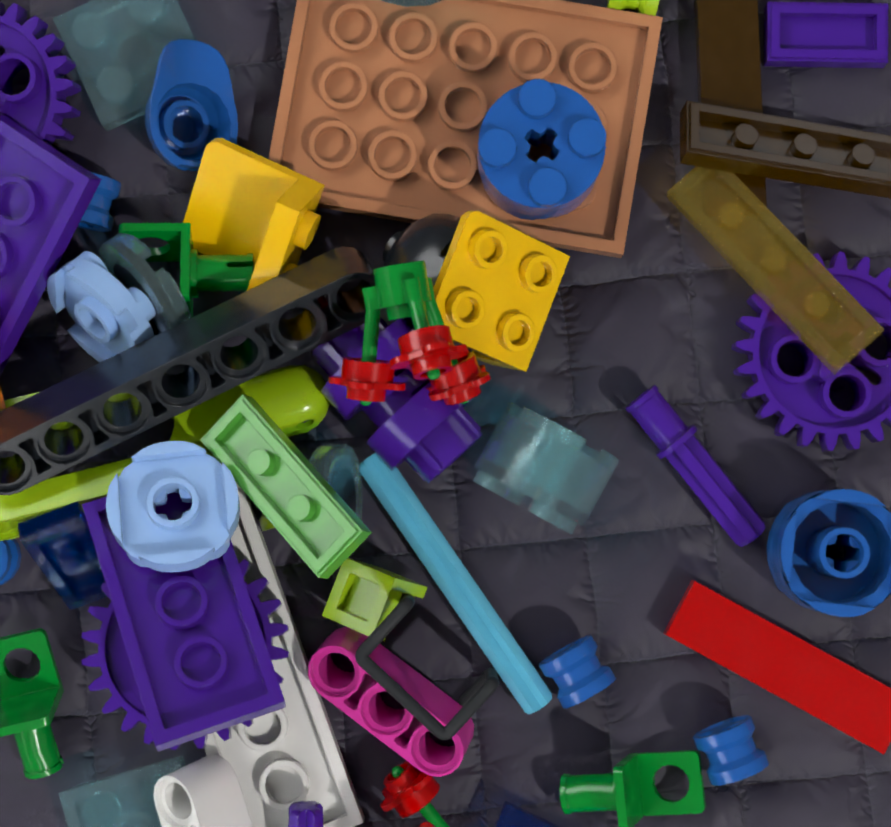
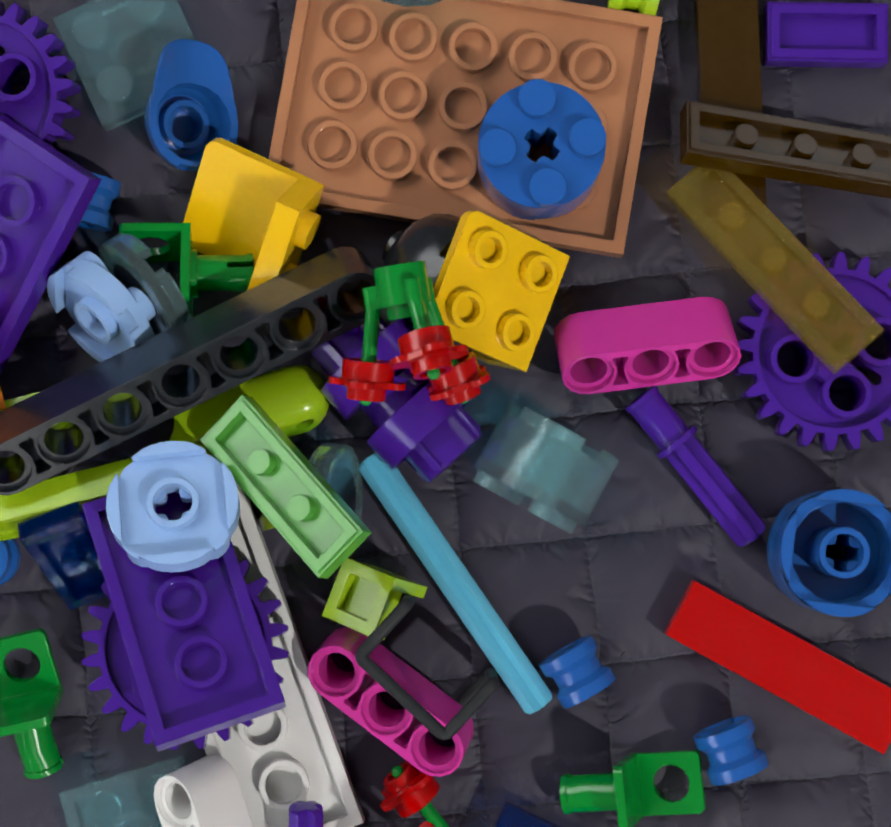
(646, 345): none -> dark pink beam

